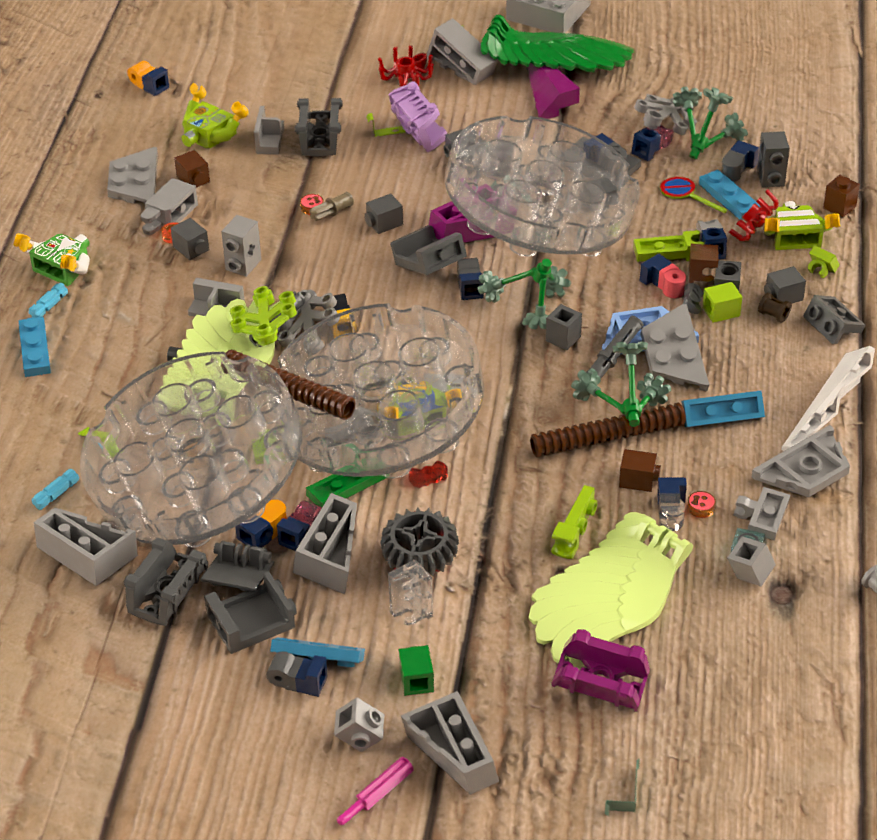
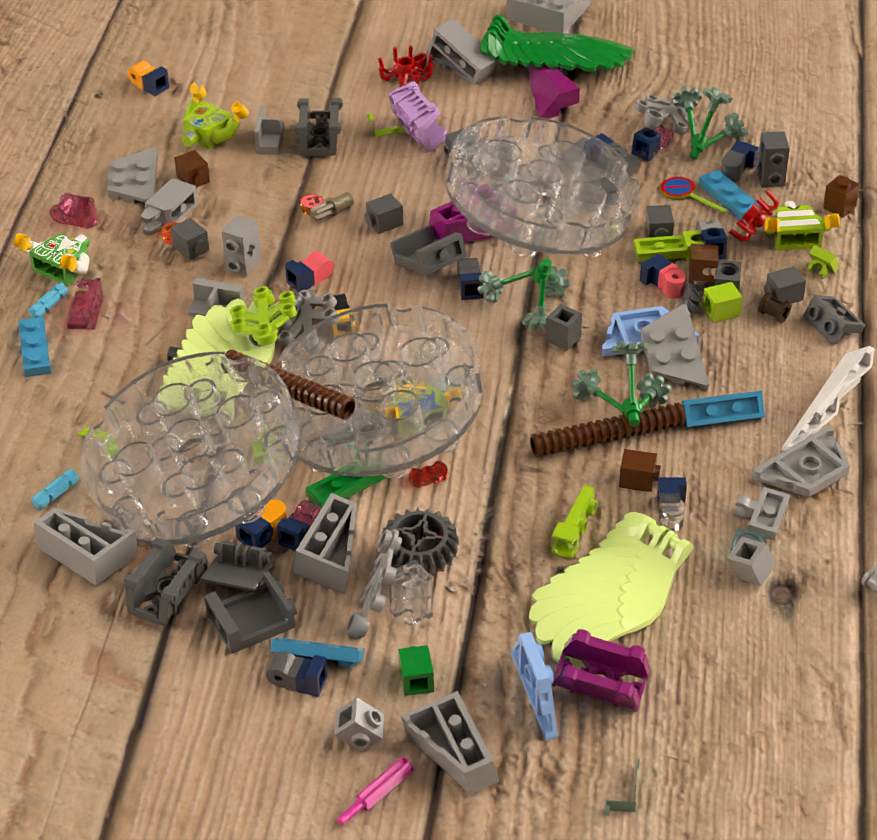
(75, 211): none -> clear pink piece
(86, 305): none -> clear pink hinge
(308, 271): none -> leg
(381, 573): none -> light grey plant
(537, 681): none -> light blue wing
(607, 358): dark grey pin -> none
(659, 221): none -> dark grey brick
(701, 504): tile -> none

